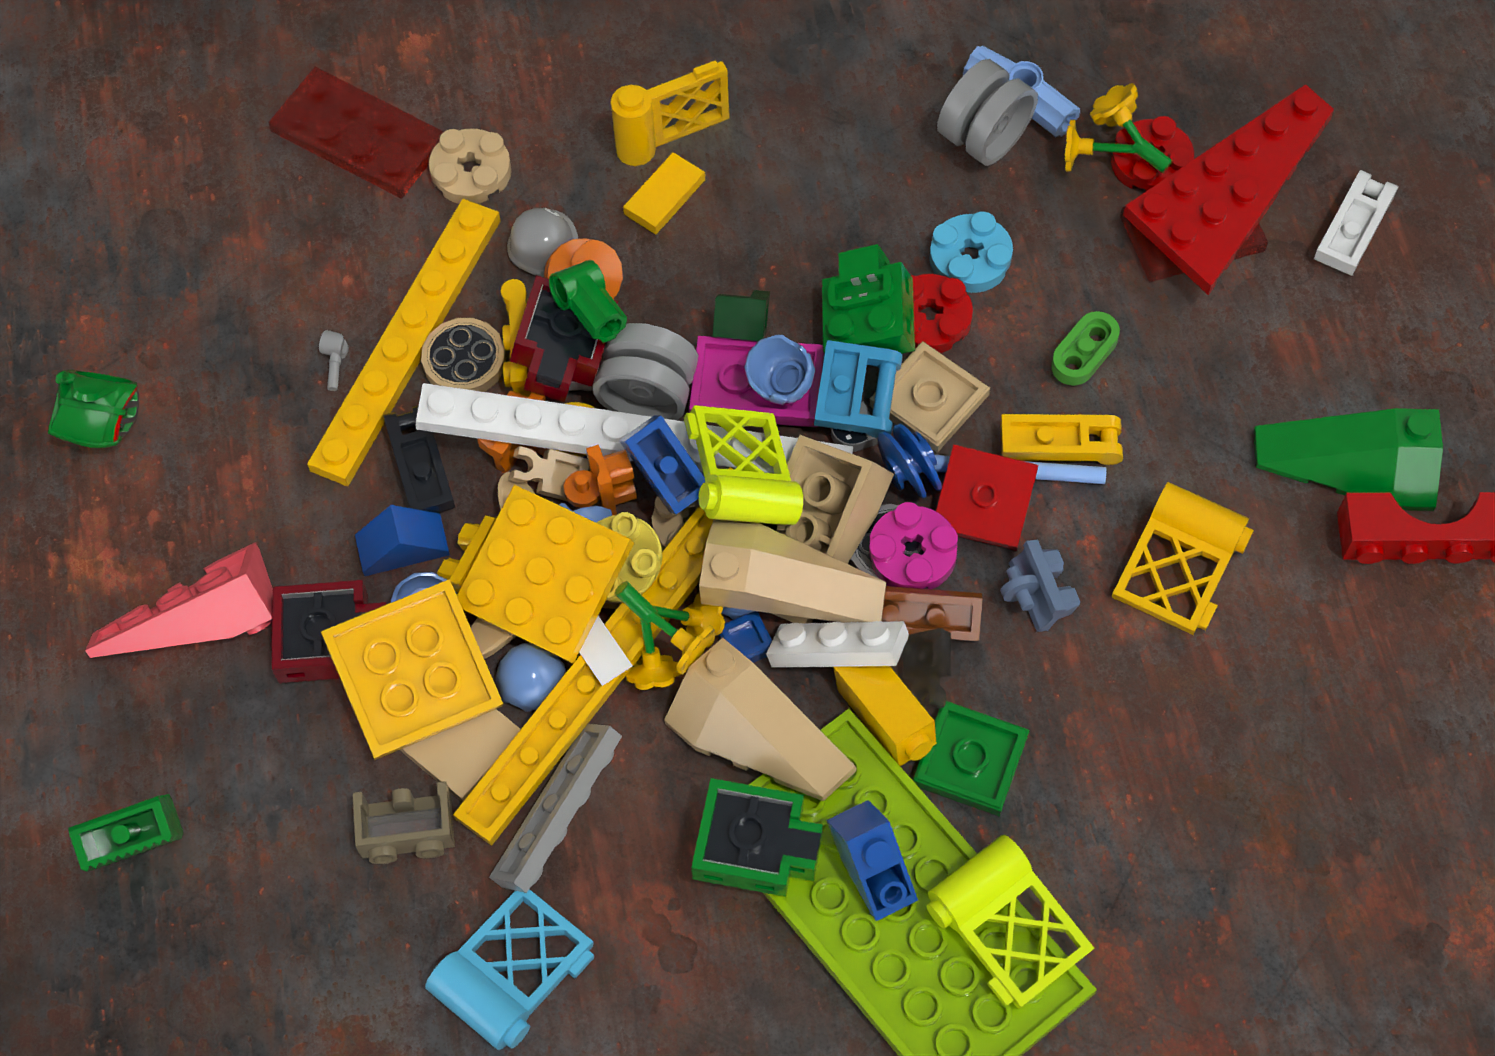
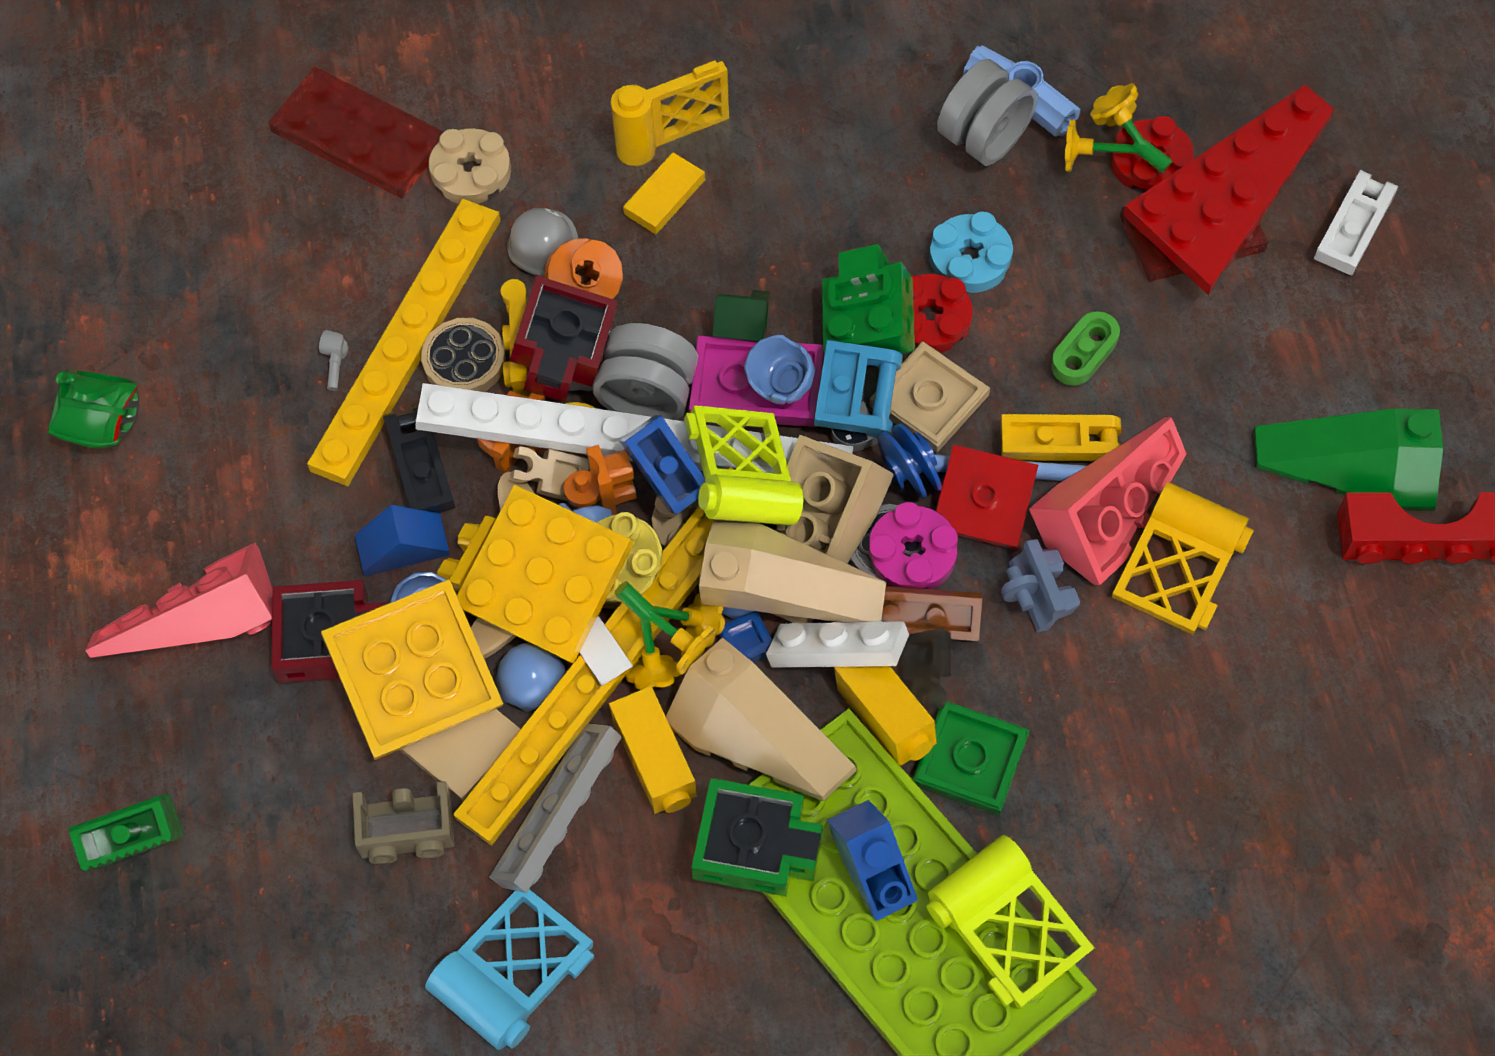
(585, 293): green piece -> none
(653, 751): none -> yellow brick
(1106, 502): none -> coral wedge

